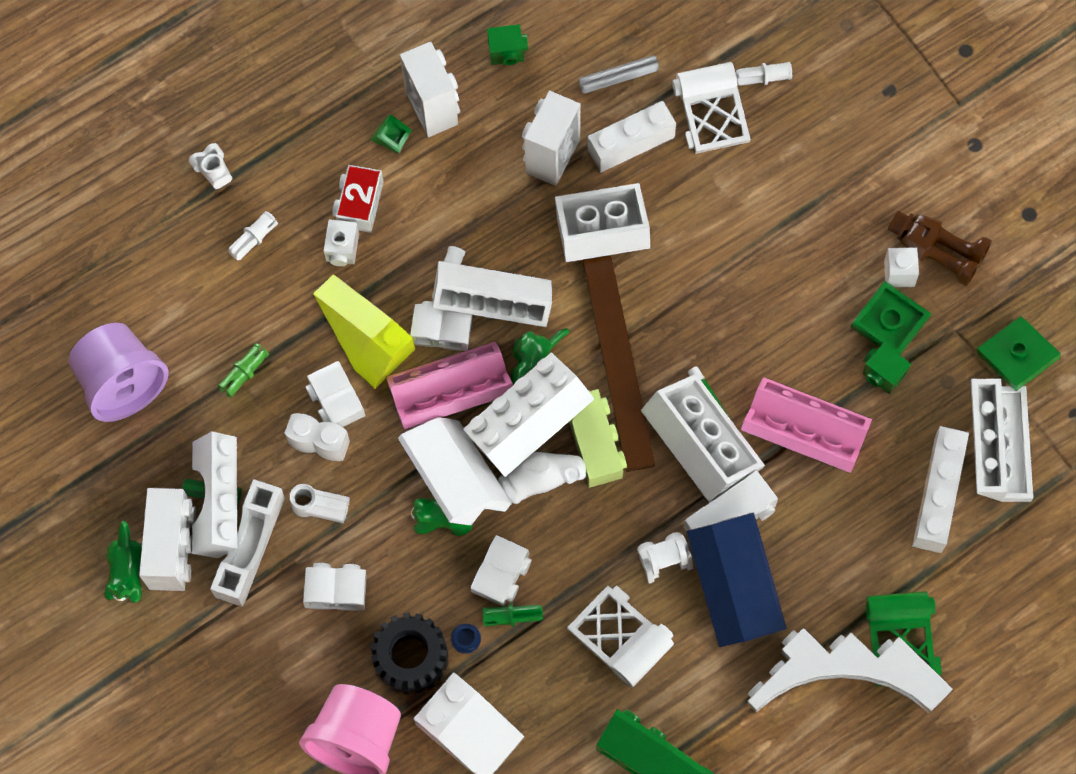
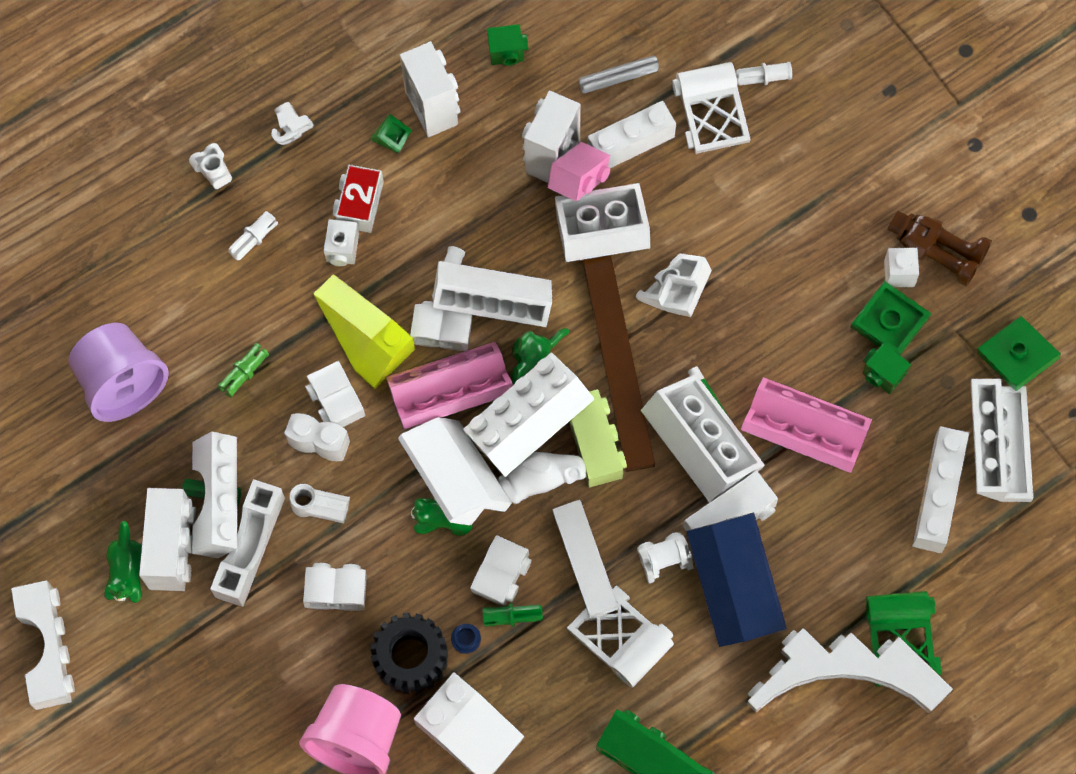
(48, 681): none -> white arch
(291, 124): none -> white piece
(579, 171): none -> bright pink brick
(585, 559): none -> white tile
(678, 286): none -> white slope

